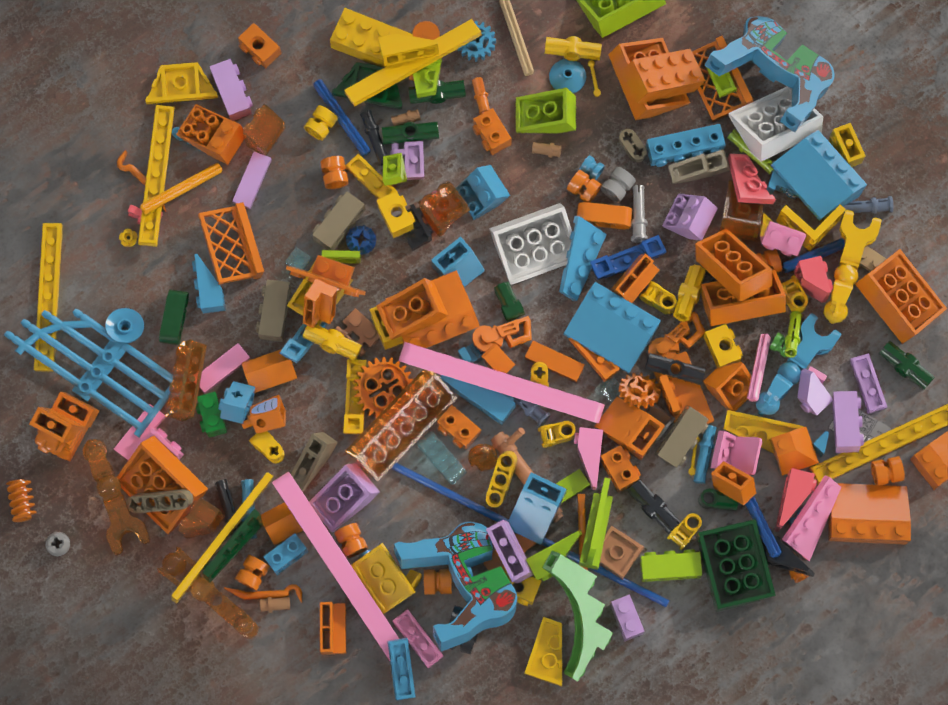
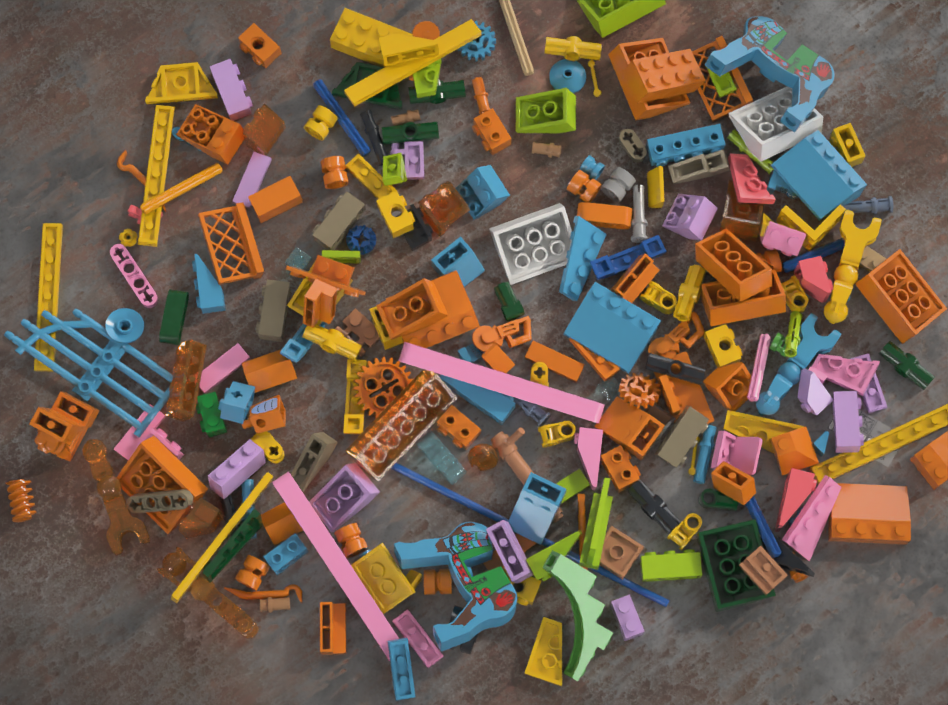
(51, 540): light grey piece -> none
(134, 275): none -> bright pink beam
(236, 469): none -> lavender brick
(275, 199): none -> orange piece
(495, 486): yellow beam -> none
(655, 187): none -> yellow slope
(763, 570): none -> nougat plate
(847, 373): none -> bright pink wing
(887, 471): orange wheel -> none

